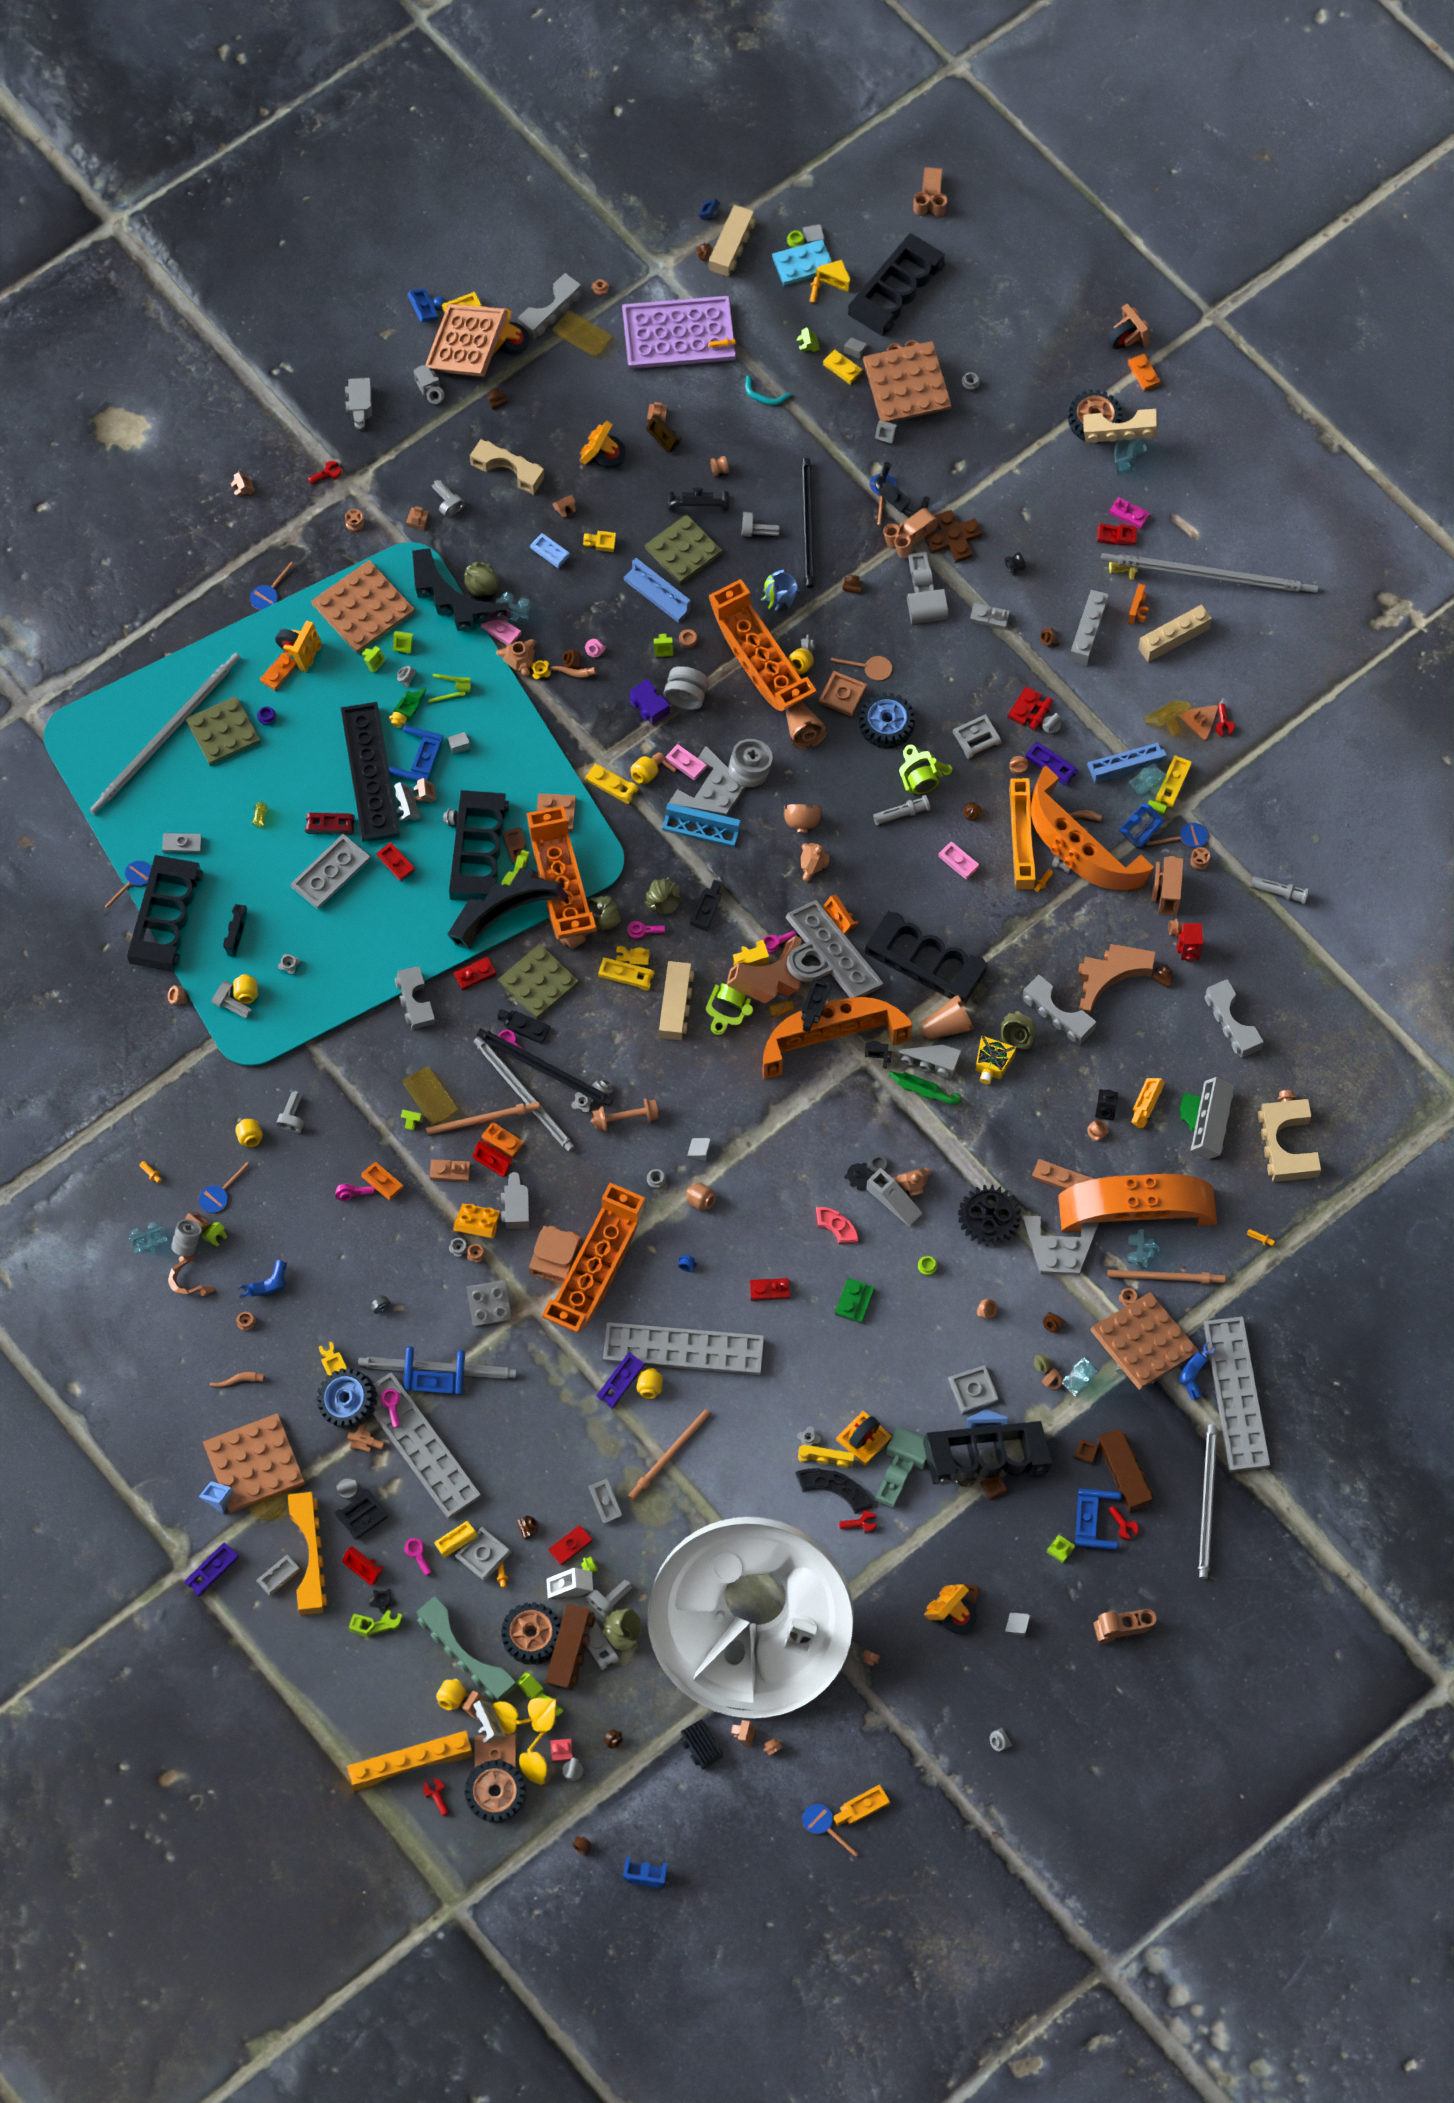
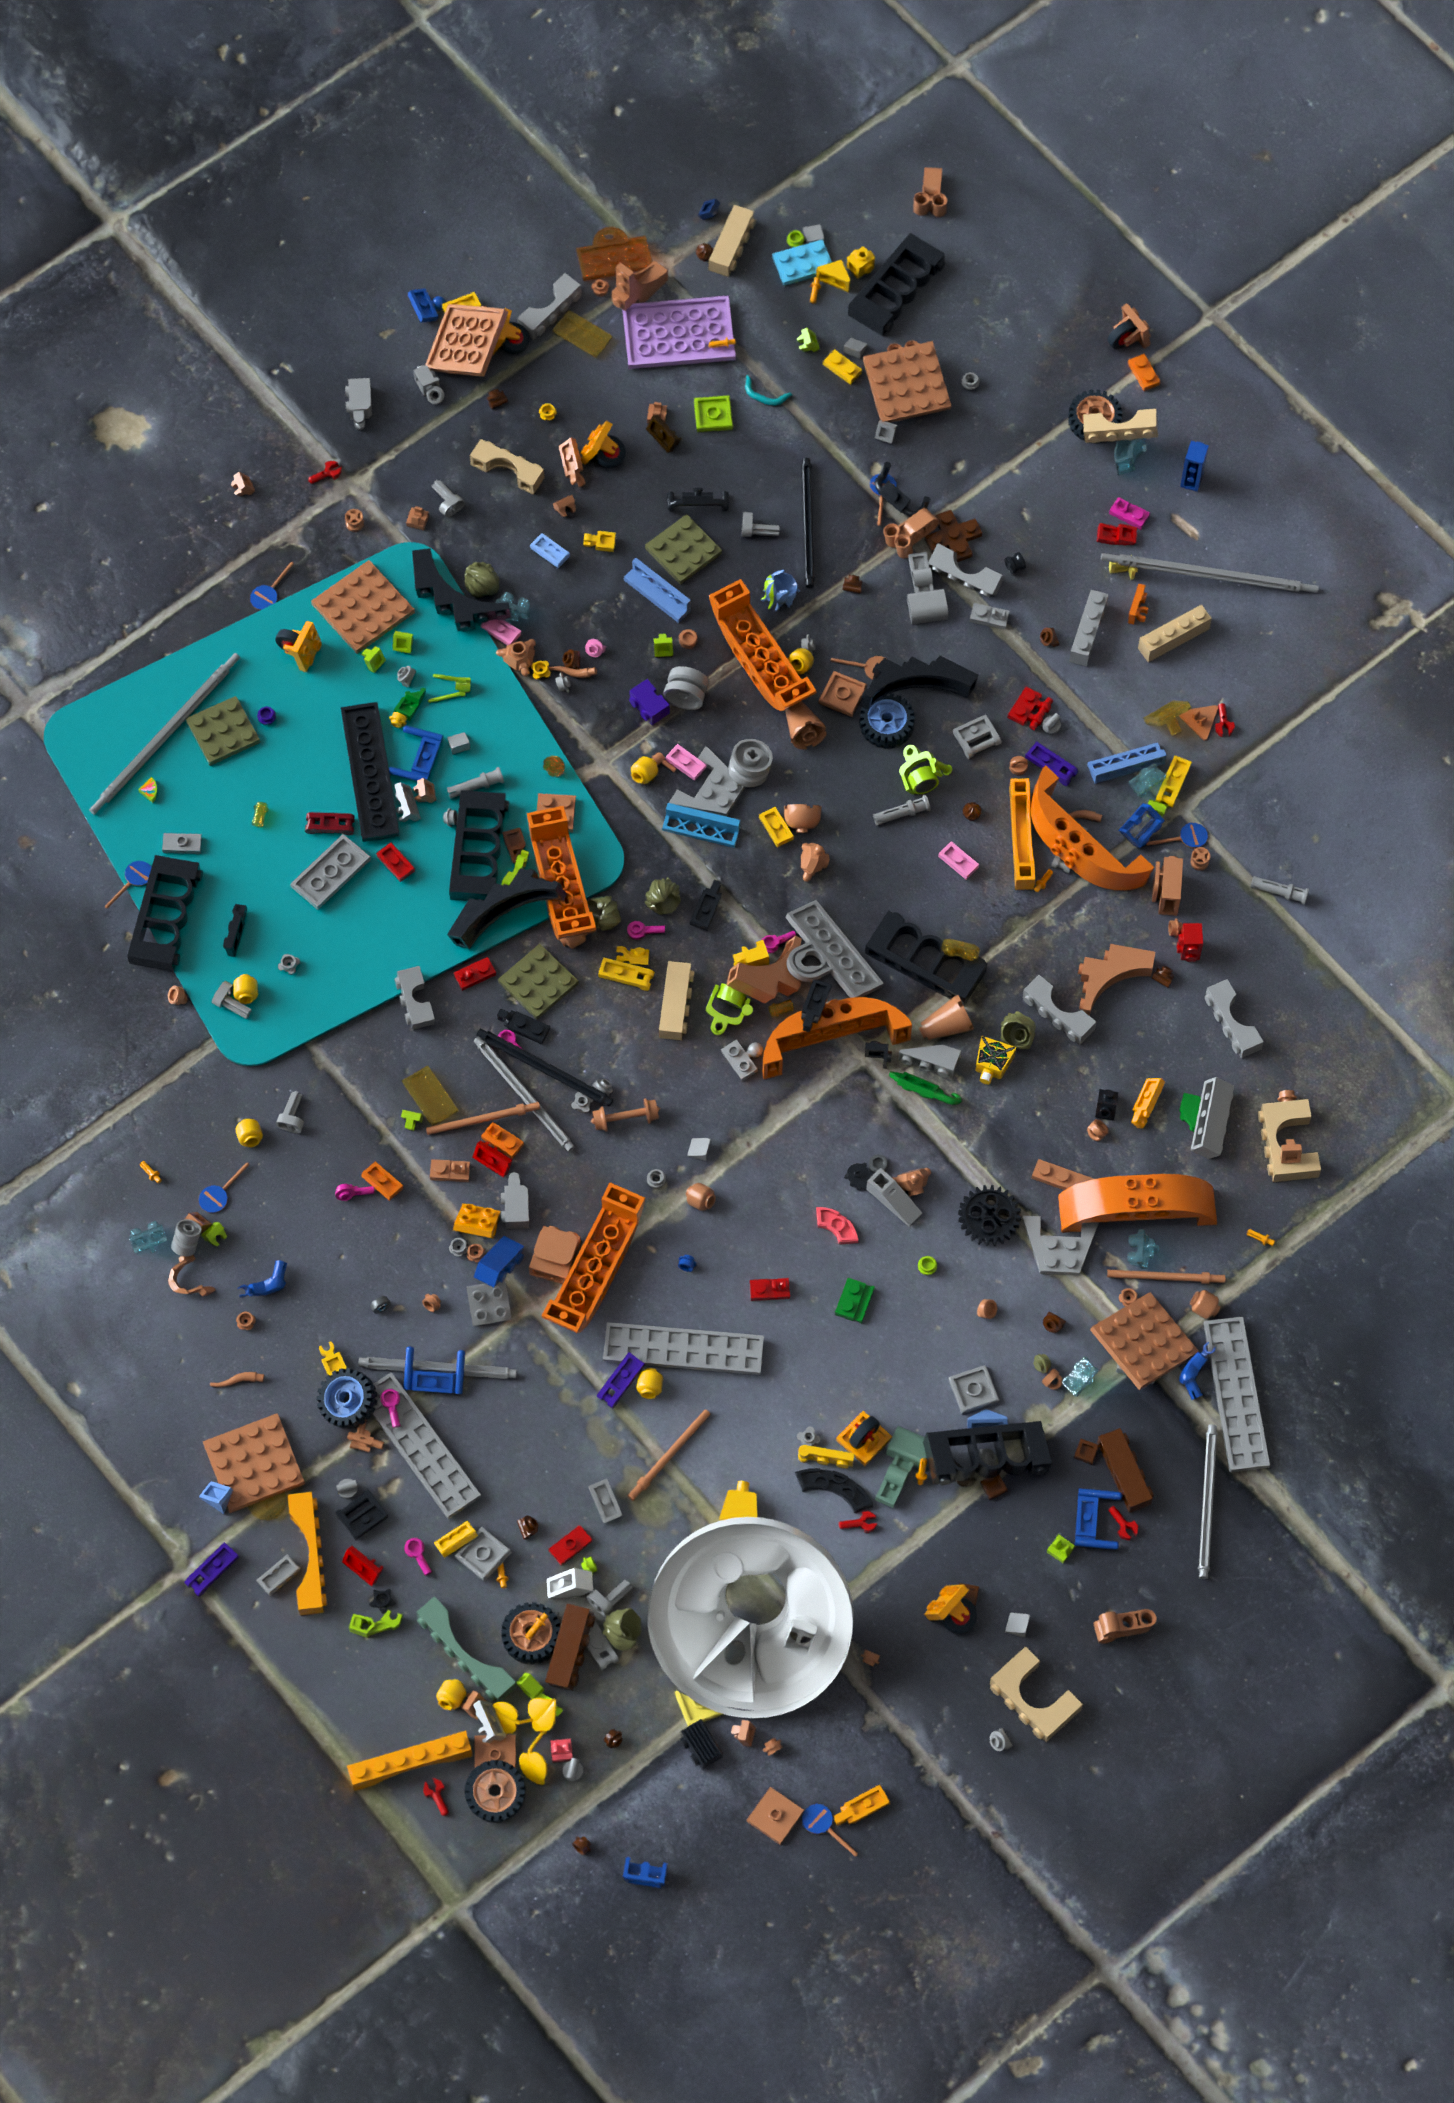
(149, 789): none -> tile
(278, 671): orange plate -> none
(431, 1302): none -> nougat plate
(485, 780): none -> light grey pin
(499, 1261): none -> blue brick
(540, 1621): none -> light orange piece
(547, 408): none -> yellow plate
(554, 766): none -> clear orange plate
(563, 683): none -> light grey plate
(571, 461): none -> nougat plate
(605, 254): none -> clear orange plate
(611, 783): yellow plate -> none
(637, 286): none -> nougat arch
(694, 1711): none -> light yellow tile
(713, 413): none -> lime tile
(719, 466): nougat wheel -> none
(739, 1503): none -> yellow torso
(741, 1060): none -> light grey plate
(775, 1815): none -> nougat plate
(776, 826): none -> yellow plate
(839, 914): orange plate -> none
(861, 262): none -> yellow brick
(916, 674): none -> black arch
(921, 1475): none -> light orange piece
(946, 560): none -> light grey arch
(959, 948): none -> clear yellow plate
(1044, 1721): none -> tan arch
(1194, 466): none -> blue brick
(1205, 1304): none -> nougat head
(1291, 1152): none -> nougat tile

